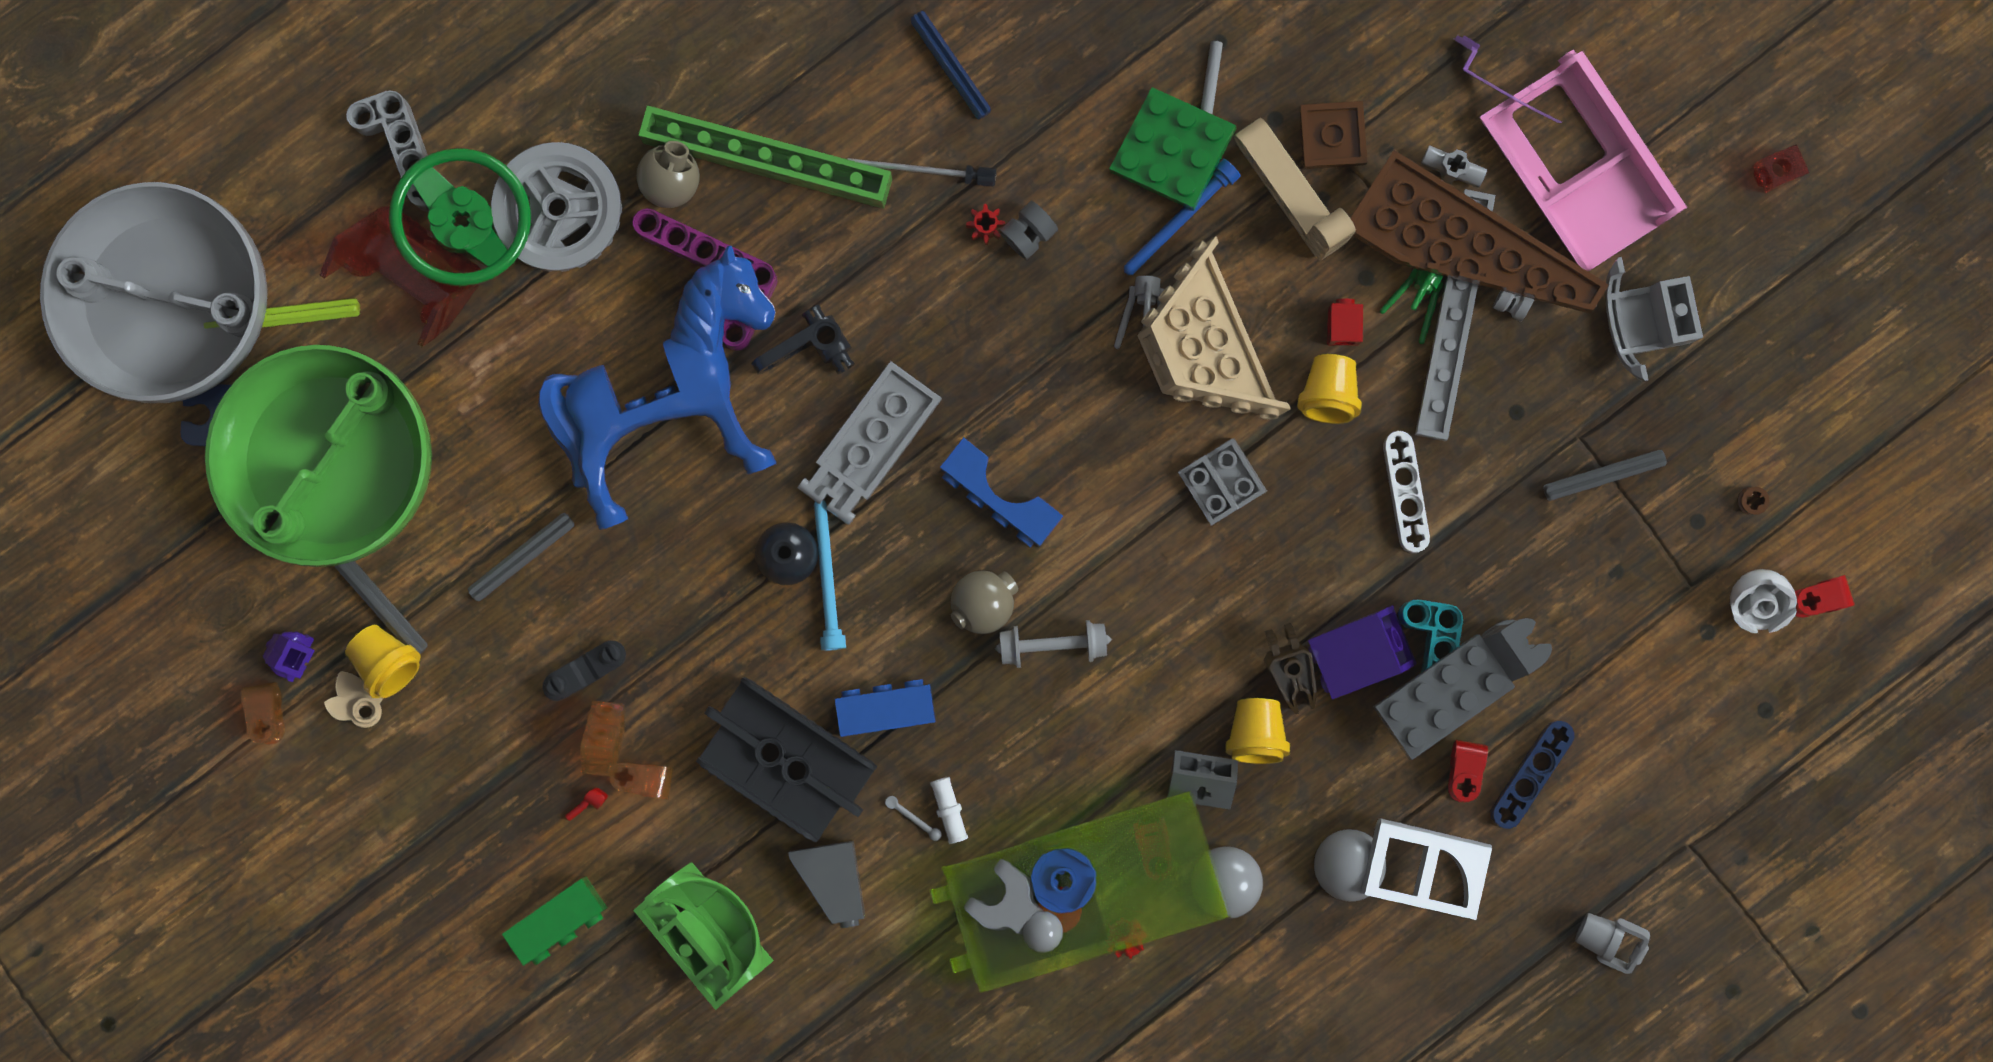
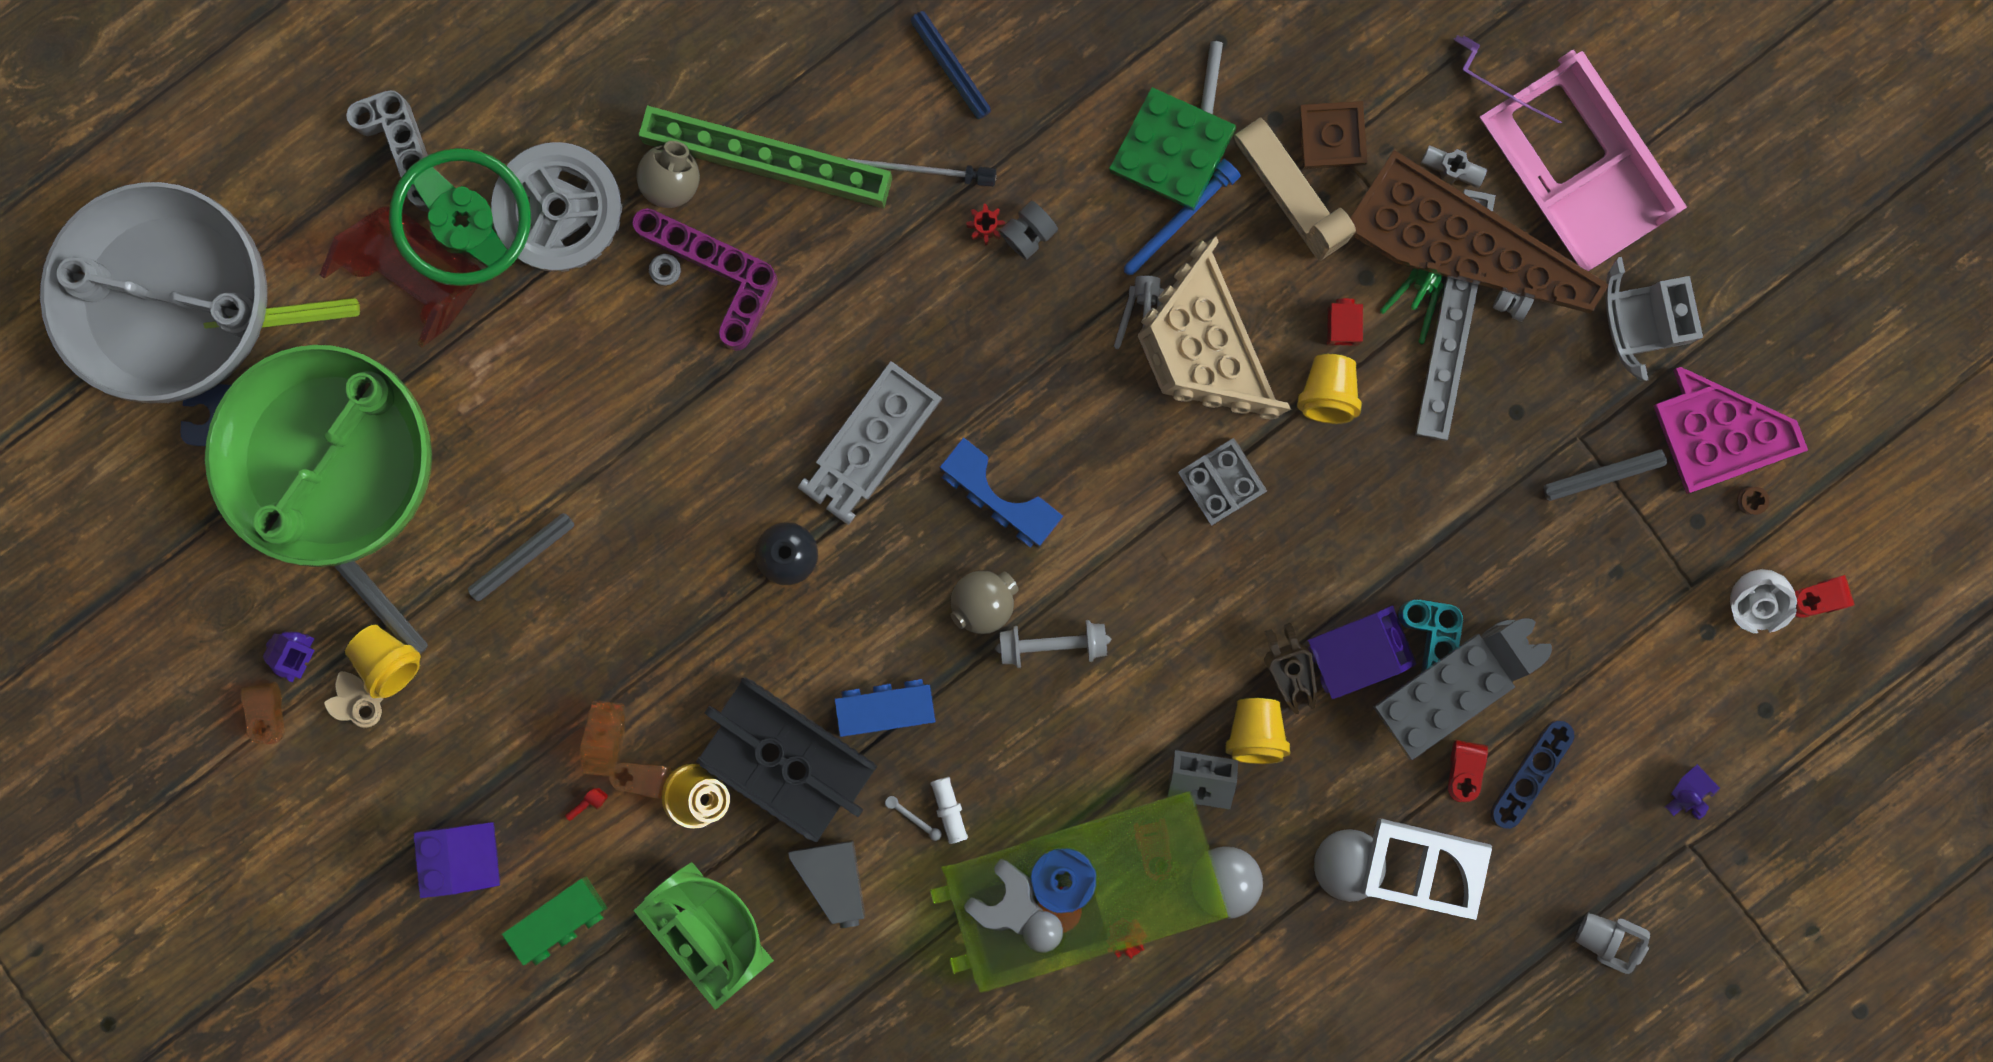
(456, 859): none -> dark purple slope
(584, 670): black piece -> none
(591, 419): blue animal -> none
(658, 262): none -> light grey plate
(683, 793): none -> yellow piece
(832, 636): medium azure piece -> none
(834, 352): black piece -> none
(1402, 492): white beam -> none
(1690, 792): none -> dark purple piece
(1722, 433): none -> dark pink wing
(1791, 162): clear red brick -> none

